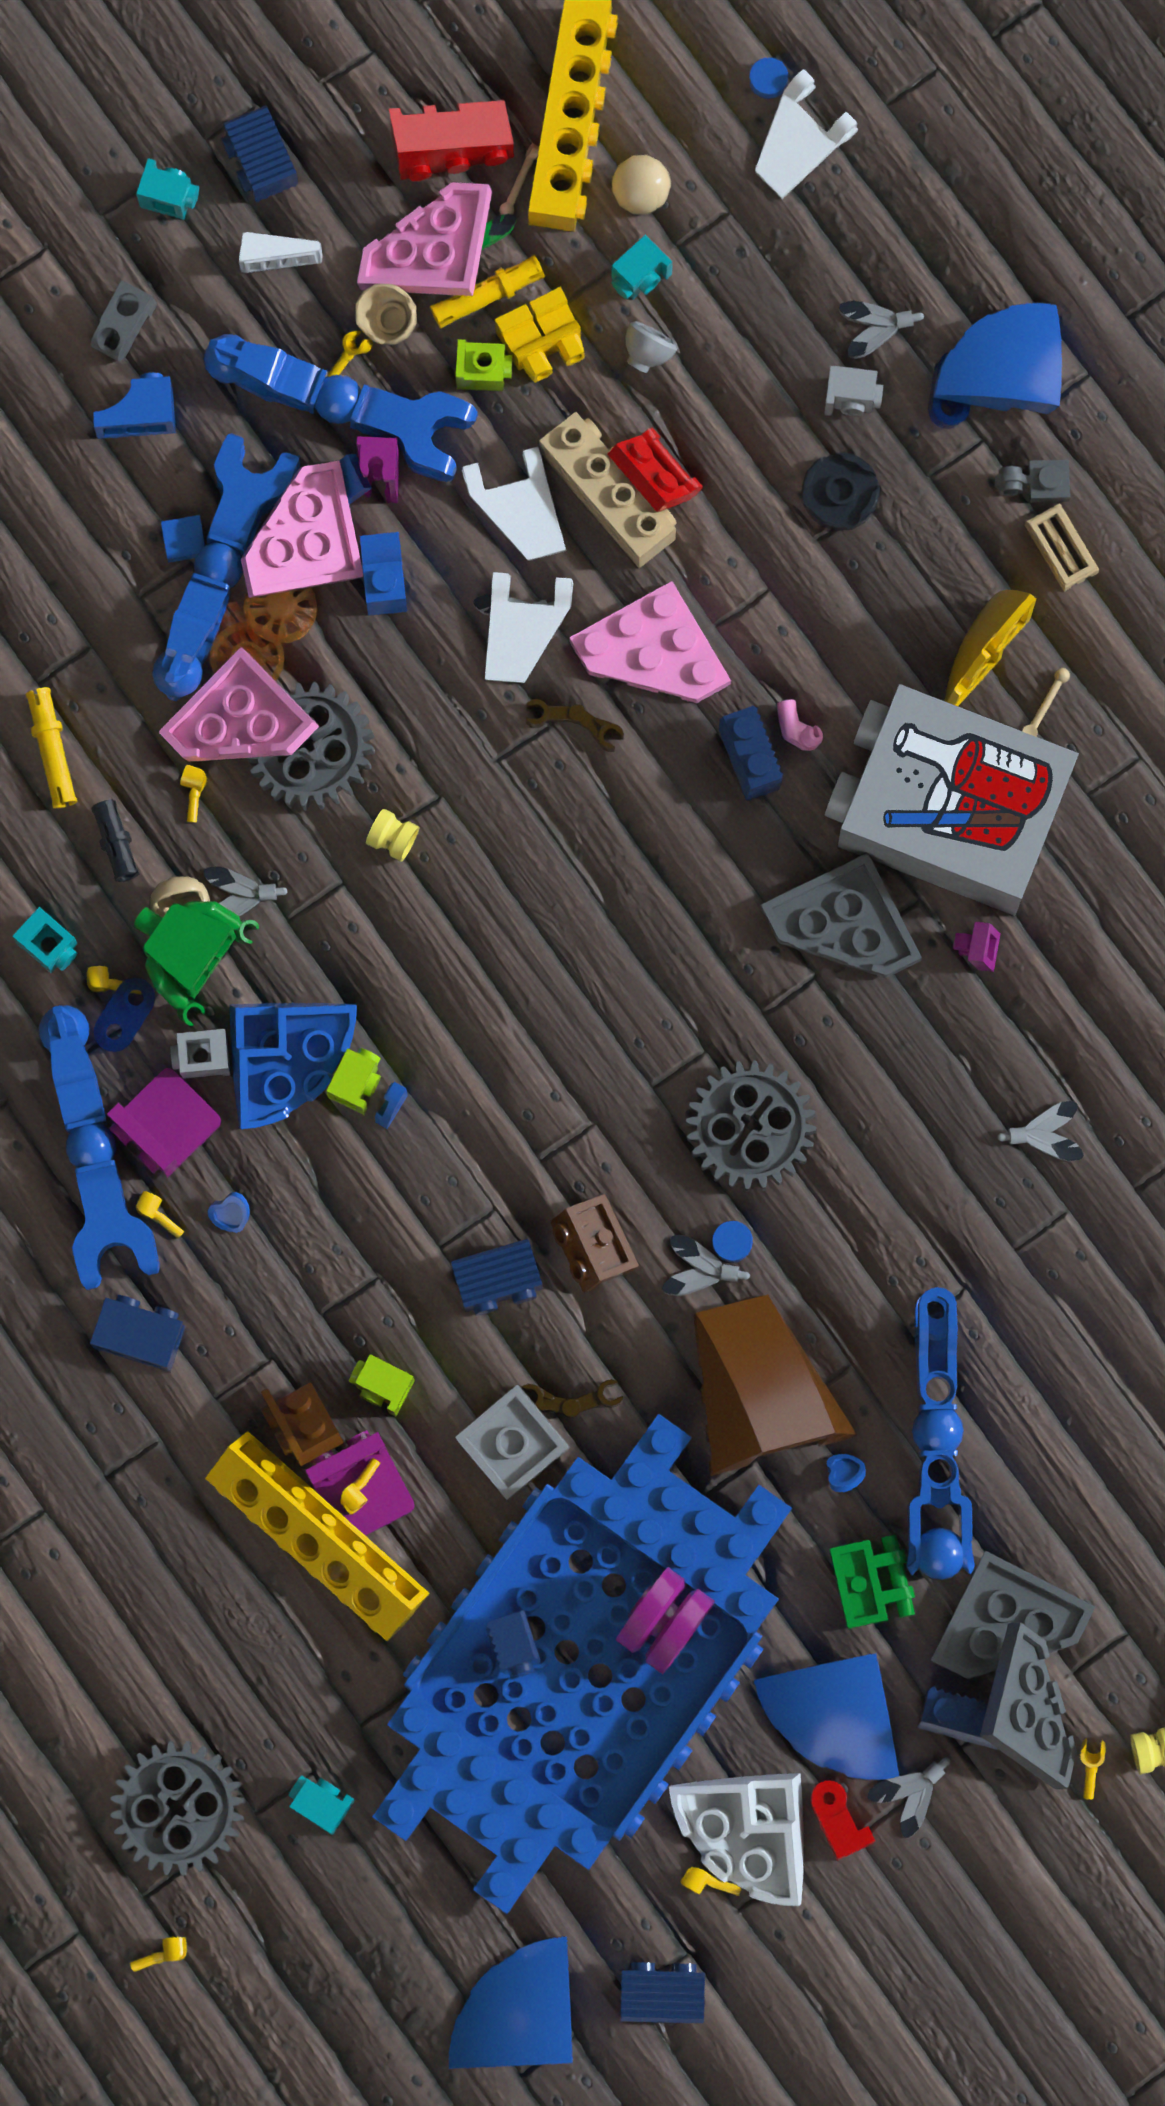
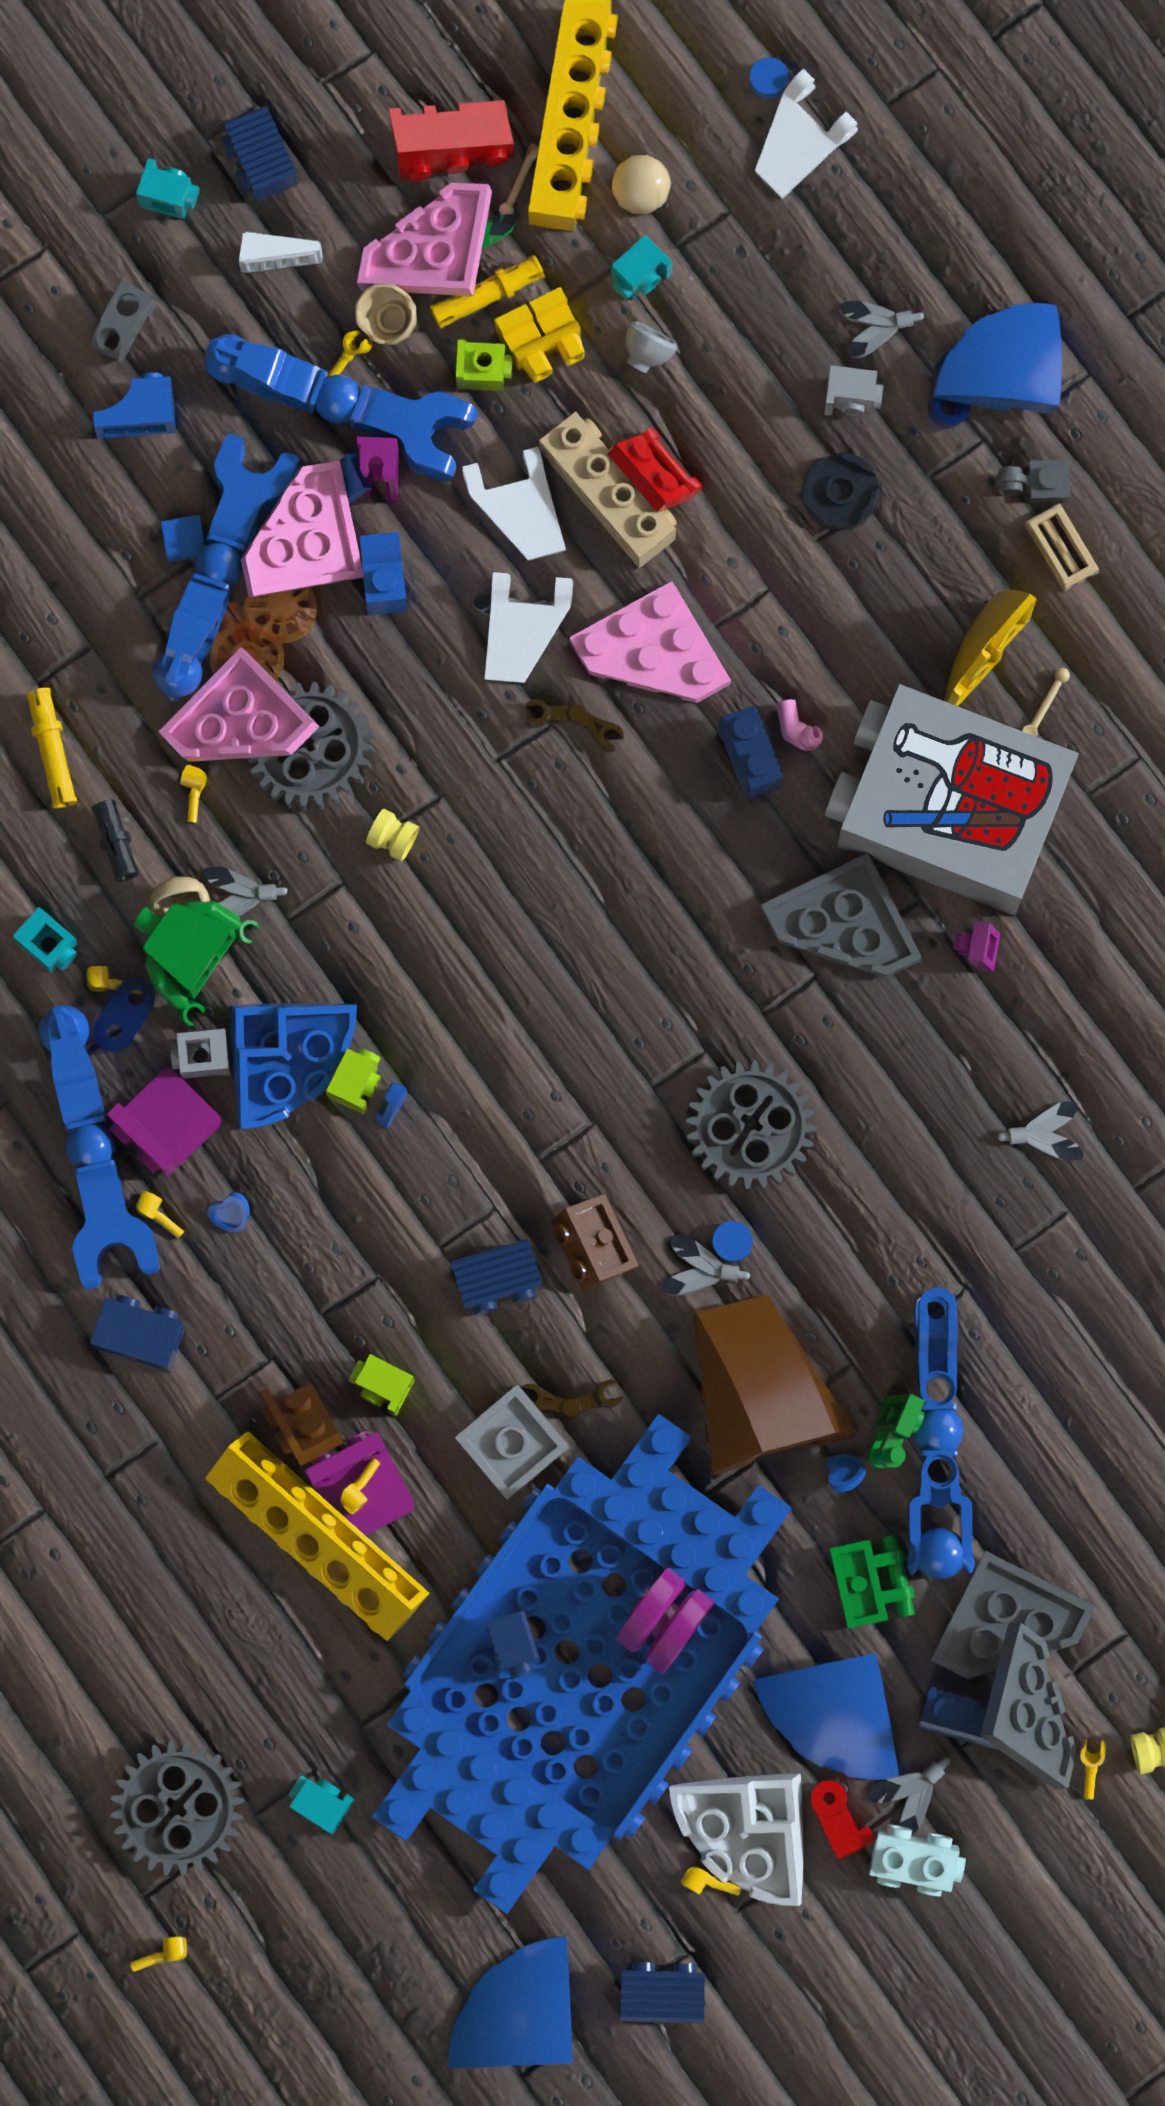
(896, 1420): none -> green plate
(915, 1860): none -> light aqua brick

